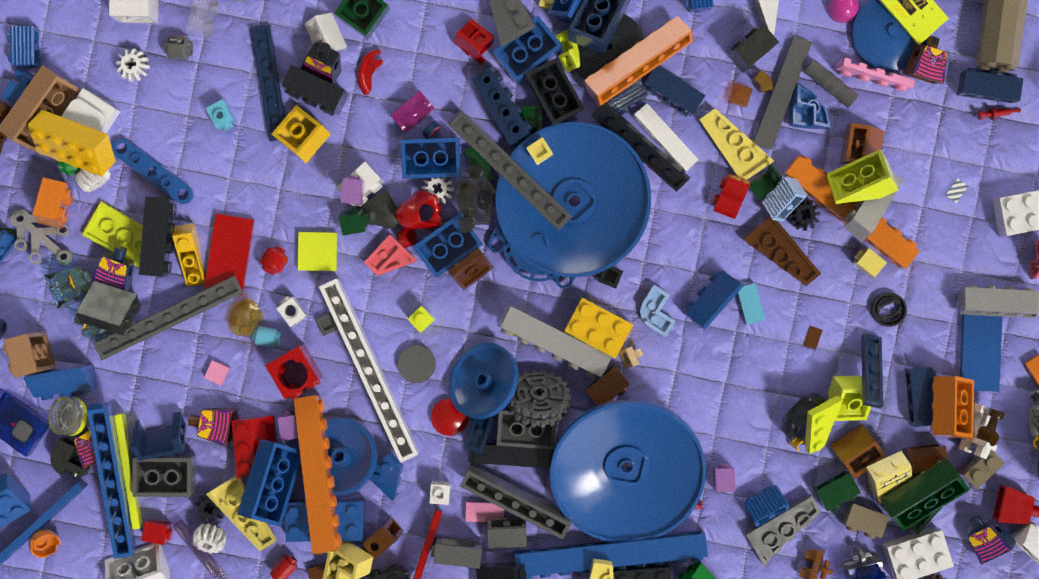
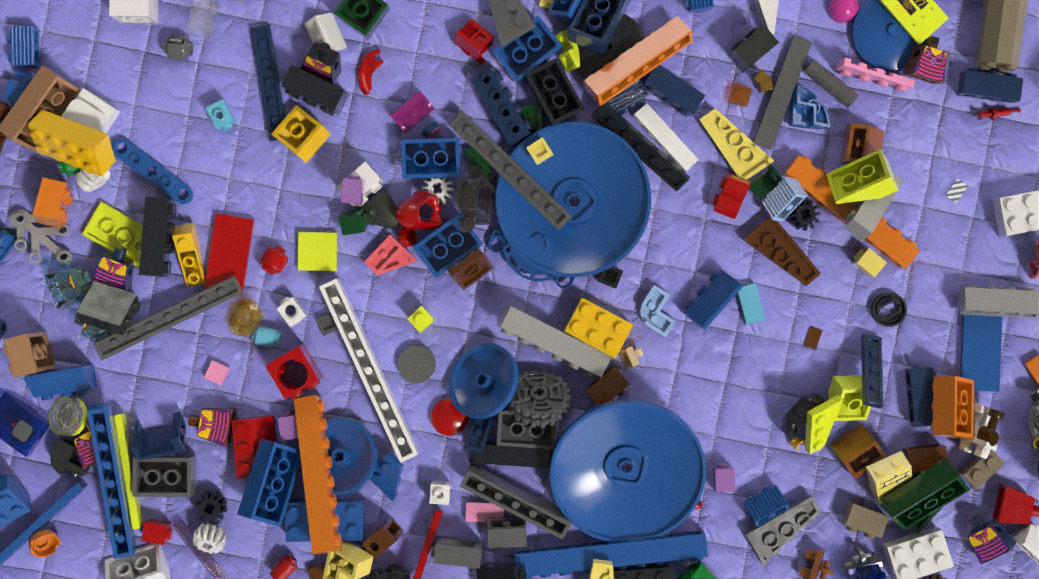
(130, 58): white gear -> none
(228, 499): light yellow wing -> none
(837, 491): dark green brick -> none

